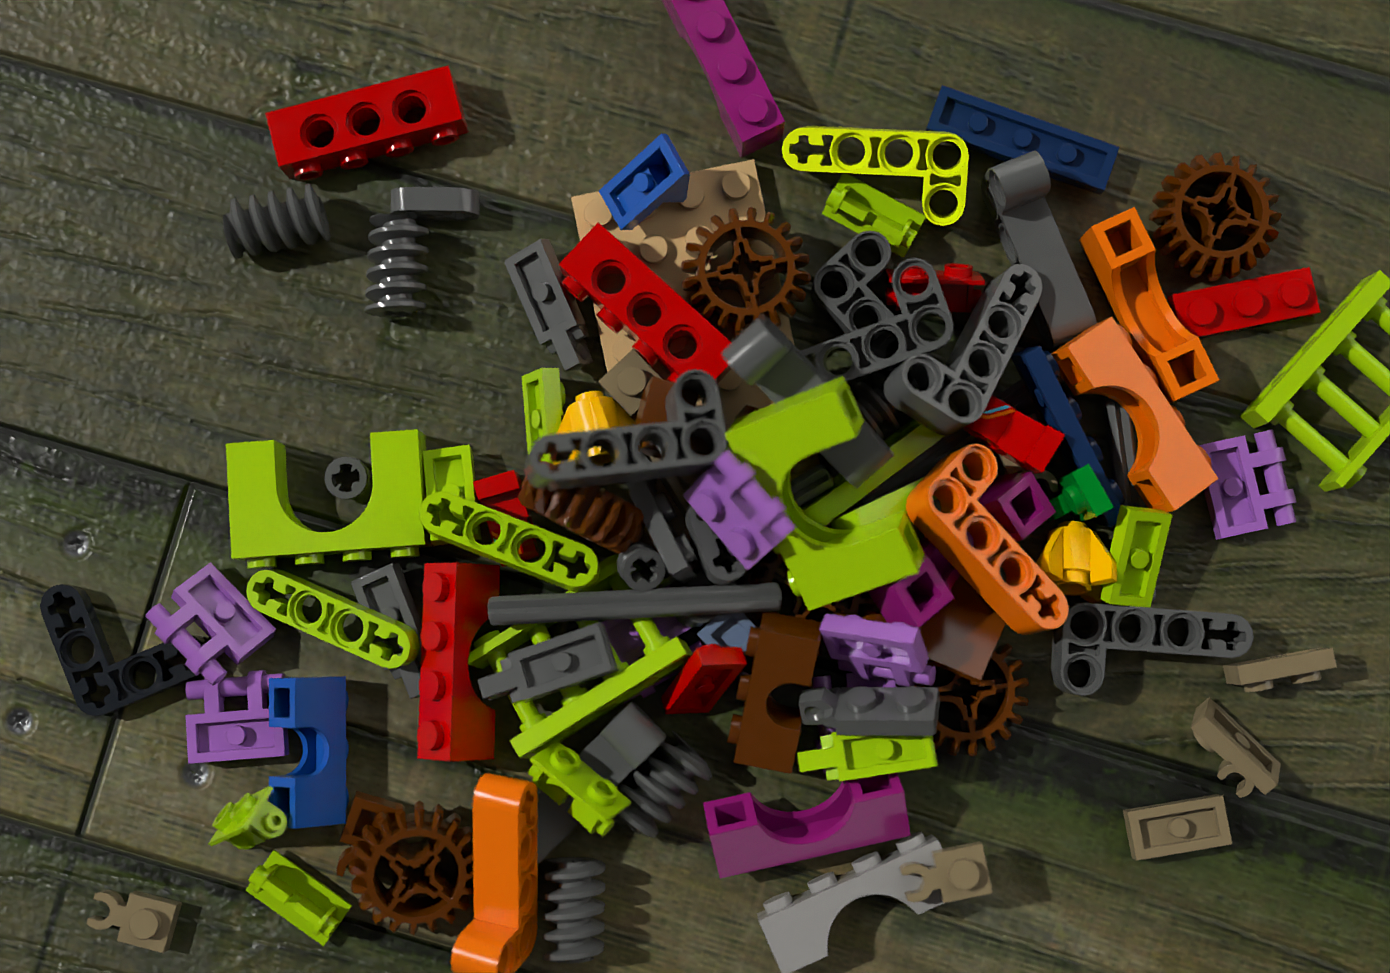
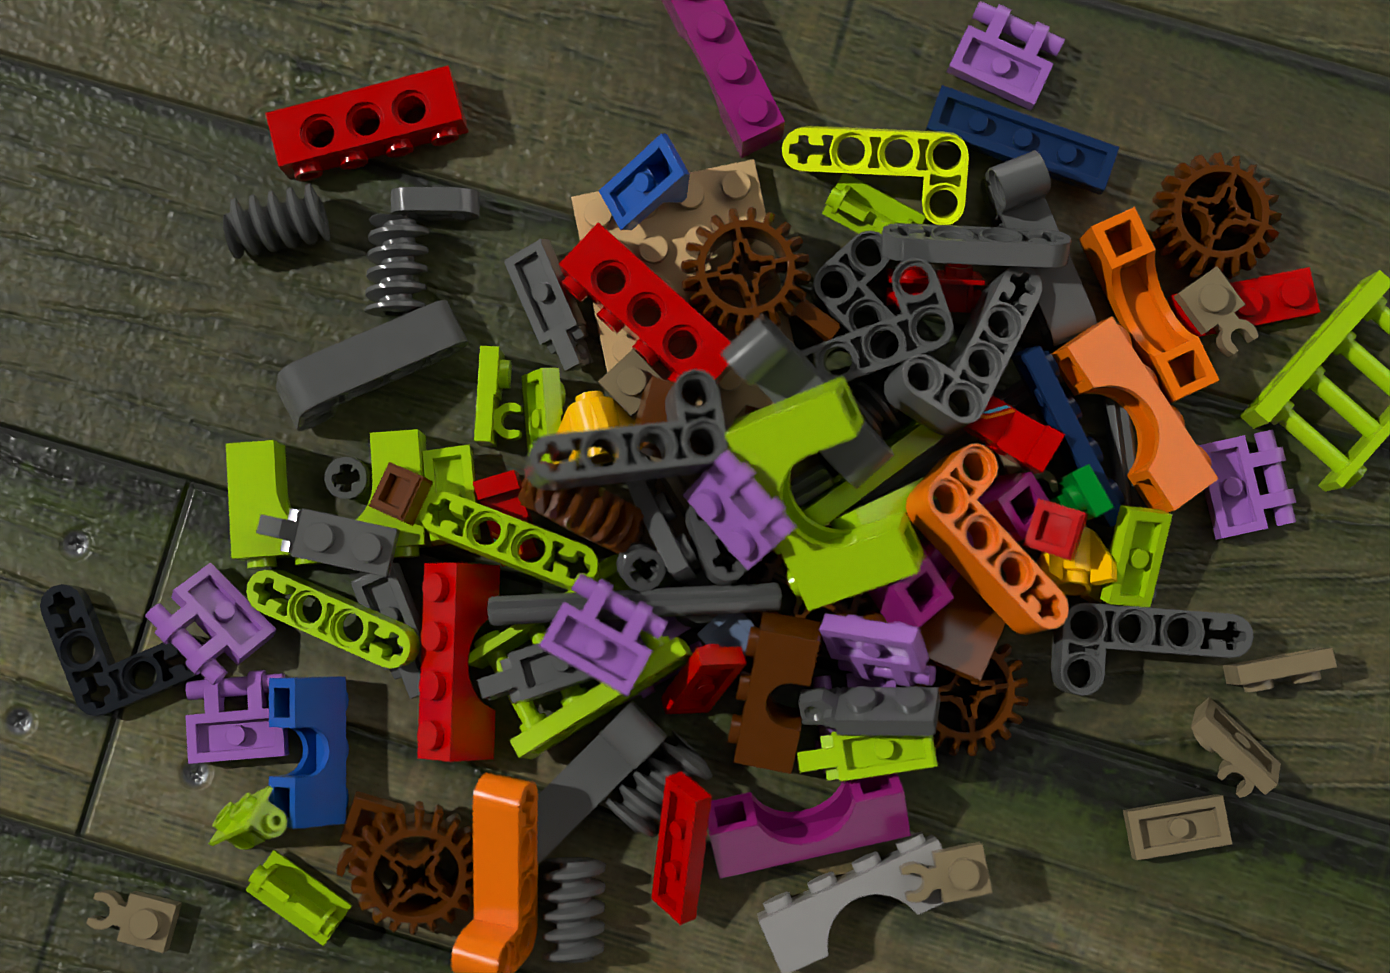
(334, 540): none -> dark grey hinge
(367, 361): none -> dark grey beam
(401, 493): none -> reddish brown tile
(493, 375): none -> lime plate
(562, 772): lime hinge -> none
(595, 647): none -> medium lavender plate
(681, 847): none -> red plate
(815, 322): none -> reddish brown tile
(976, 245): none -> dark grey beam
(1000, 65): none -> medium lavender plate
(1056, 529): none -> red tile
(1212, 304): none -> dark tan plate

